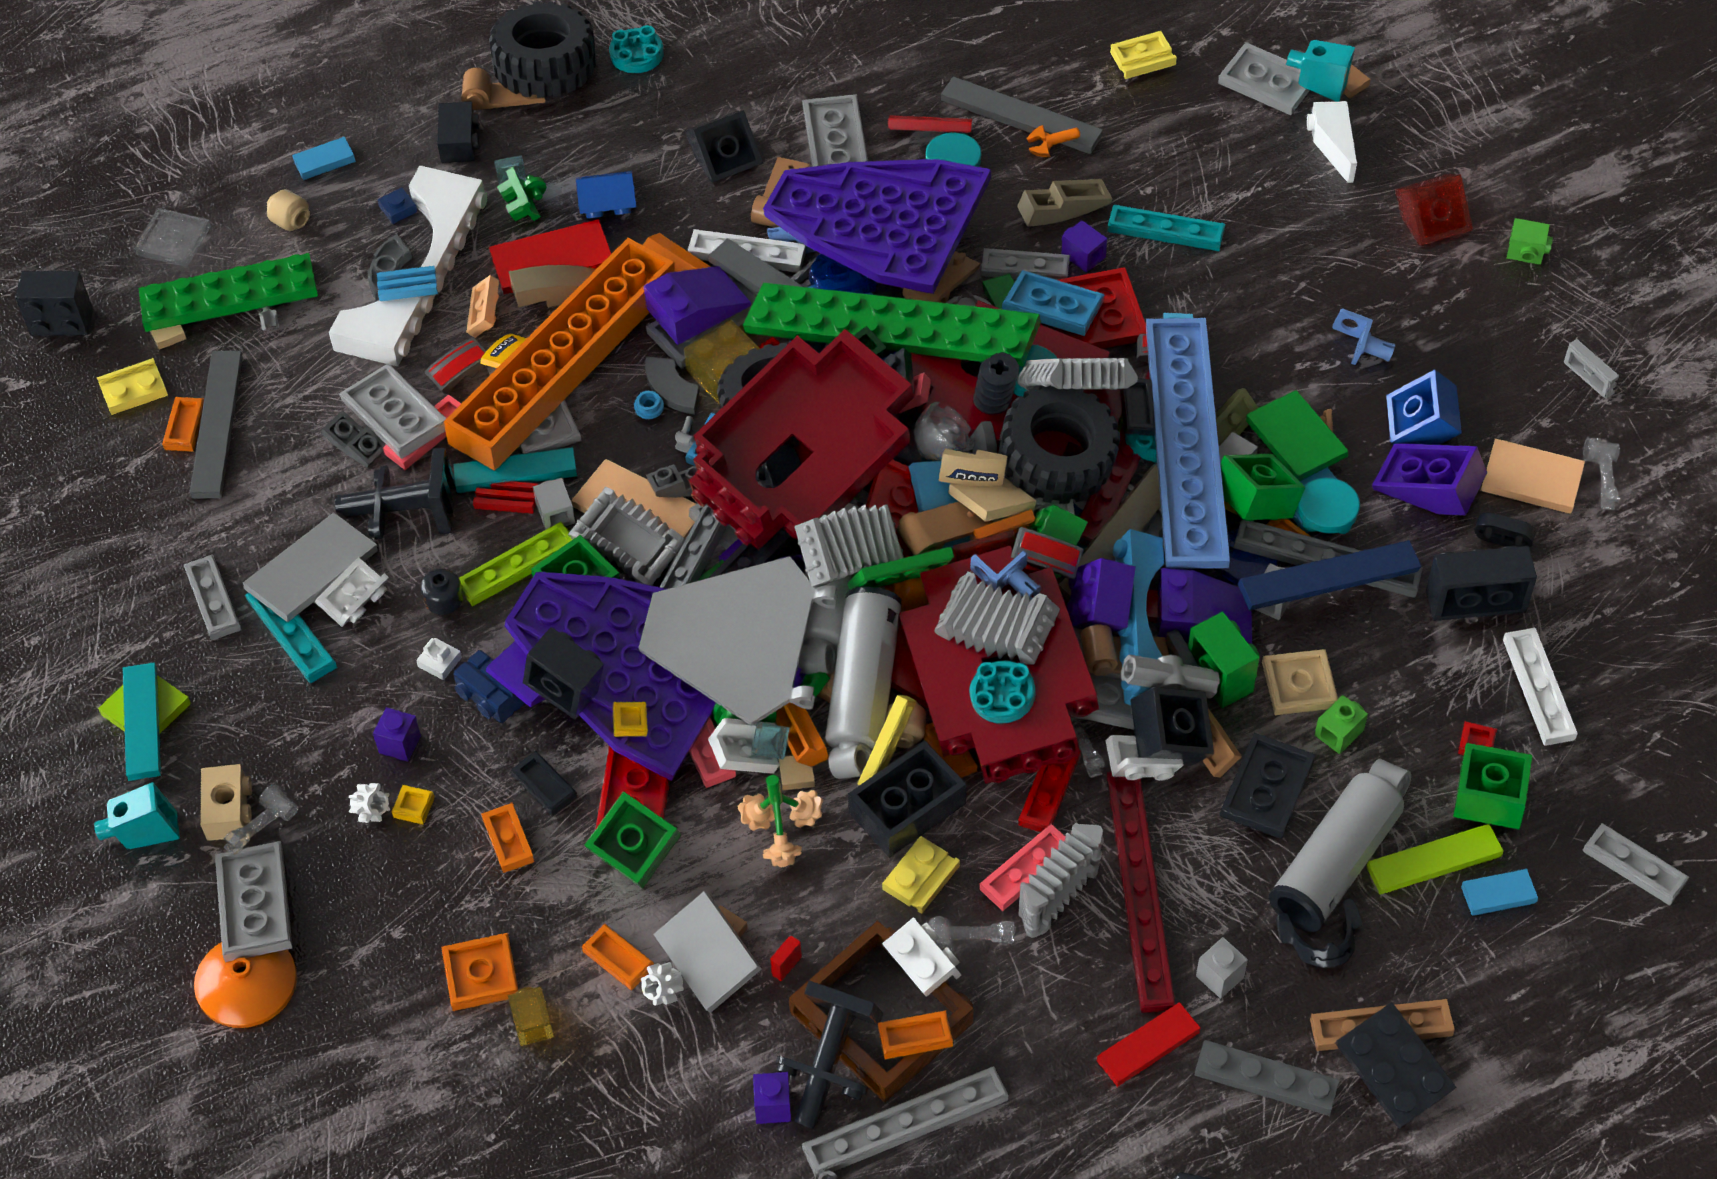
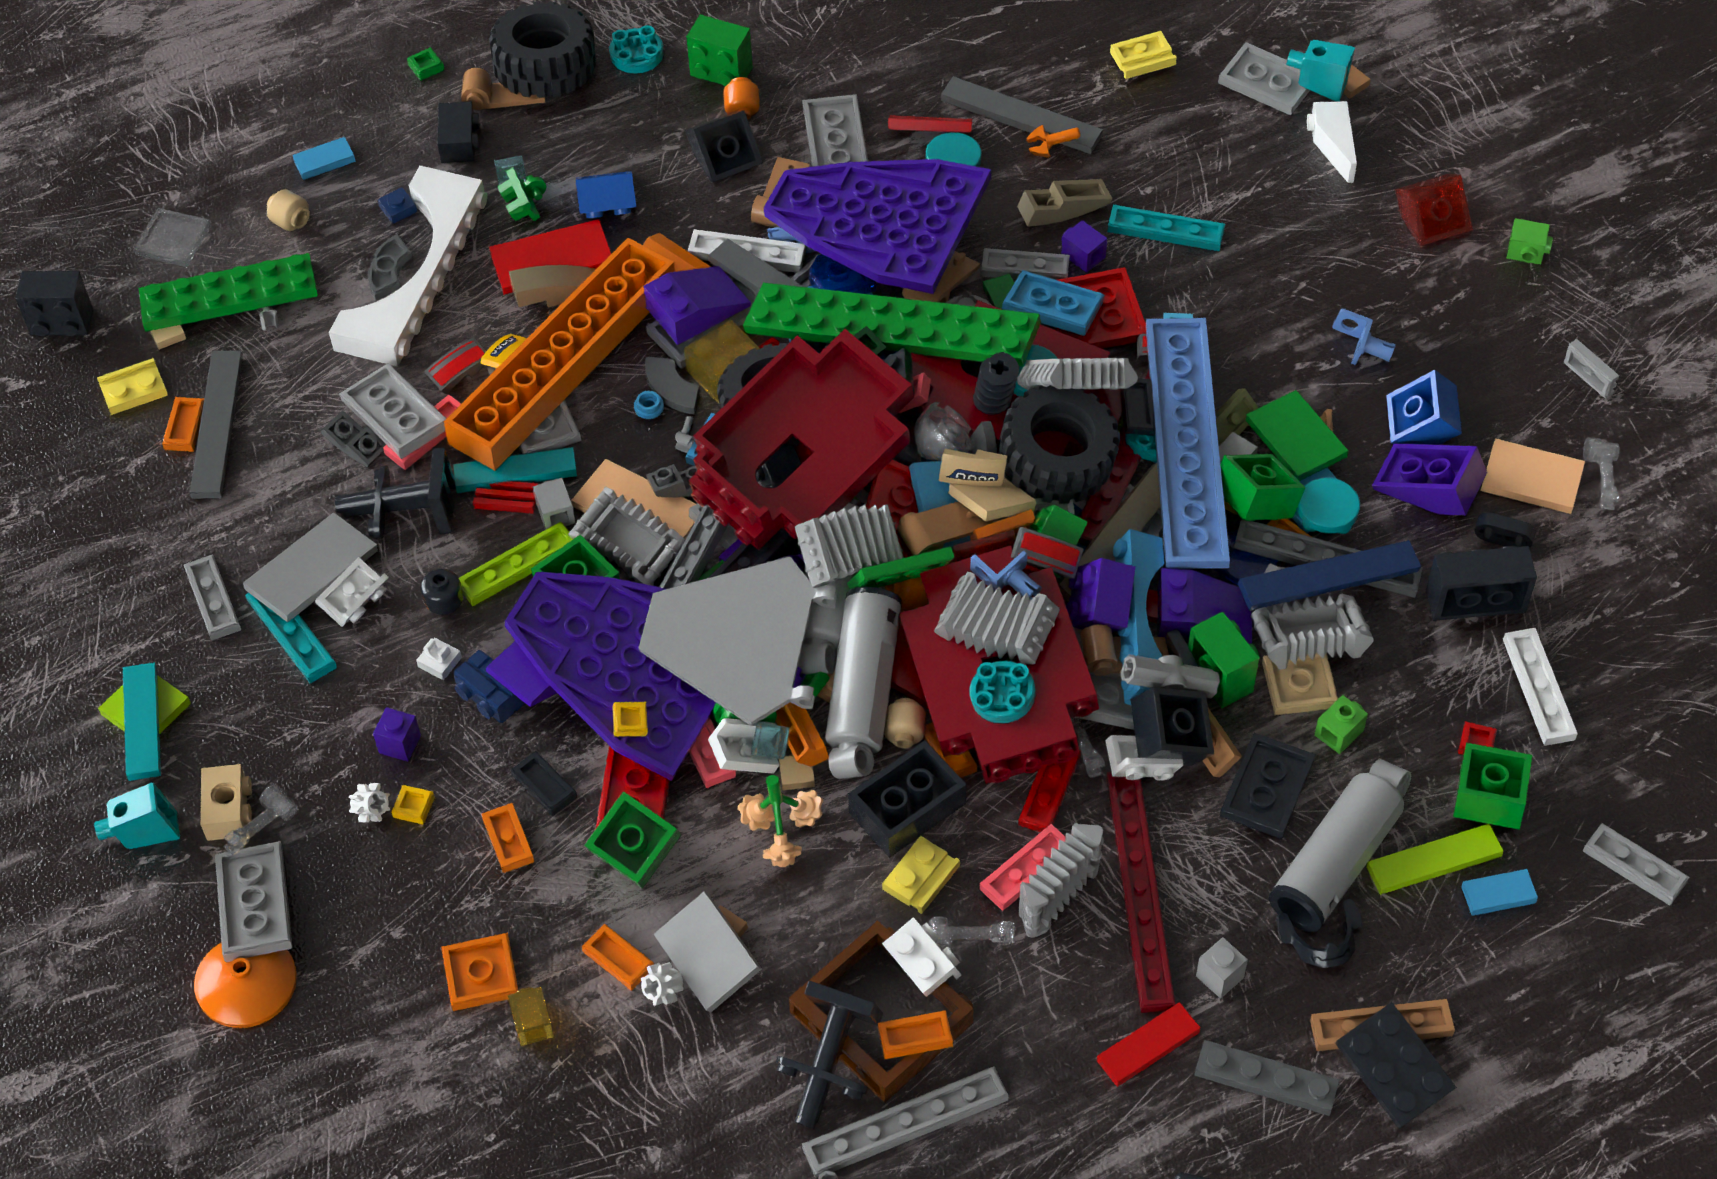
(406, 280): dark azure tile -> none
(425, 63): none -> green tile
(483, 306): light nougat plate -> none
(563, 672): black brick -> none
(719, 50): none -> green brick
(741, 95): none -> orange head
(772, 1097): dark purple brick -> none
(785, 958): red tile -> none
(888, 737): light yellow tile -> none
(1312, 629): none -> light grey piece

